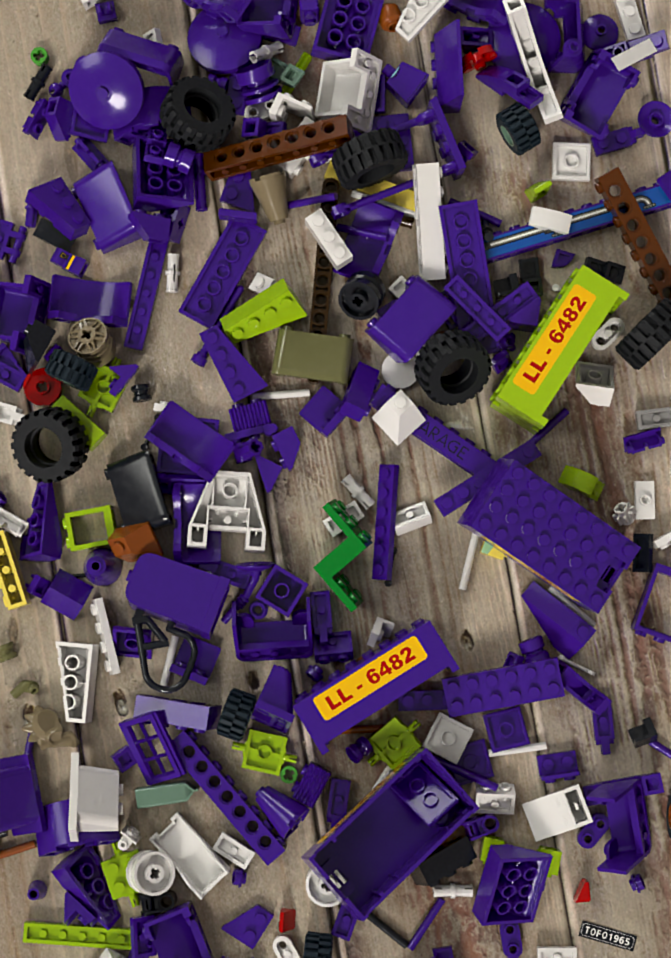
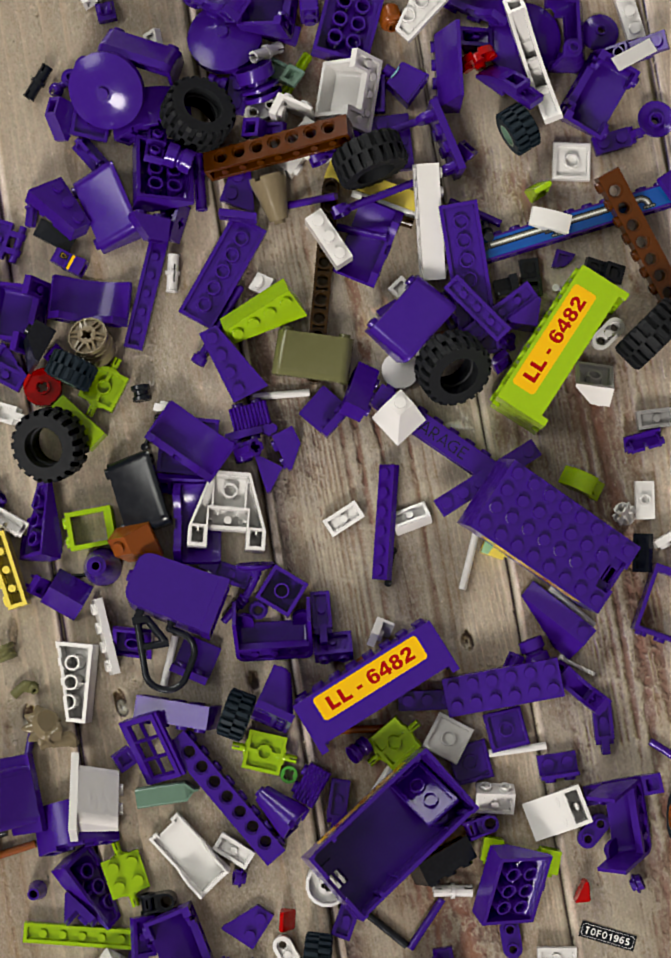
(35, 125): dark purple hinge -> none
(36, 51): bright green bush -> none
(125, 373): dark purple slope -> none
(130, 836): white hinge -> none
(150, 872): white wheel -> none
(314, 672): dark purple plate -> none
(342, 555): green bracket -> none
(358, 491): white pin -> none
(361, 295): black wheel -> none
(467, 774): dark purple bar -> none
(550, 425): dark purple bar -> none
(643, 734): black panel -> none

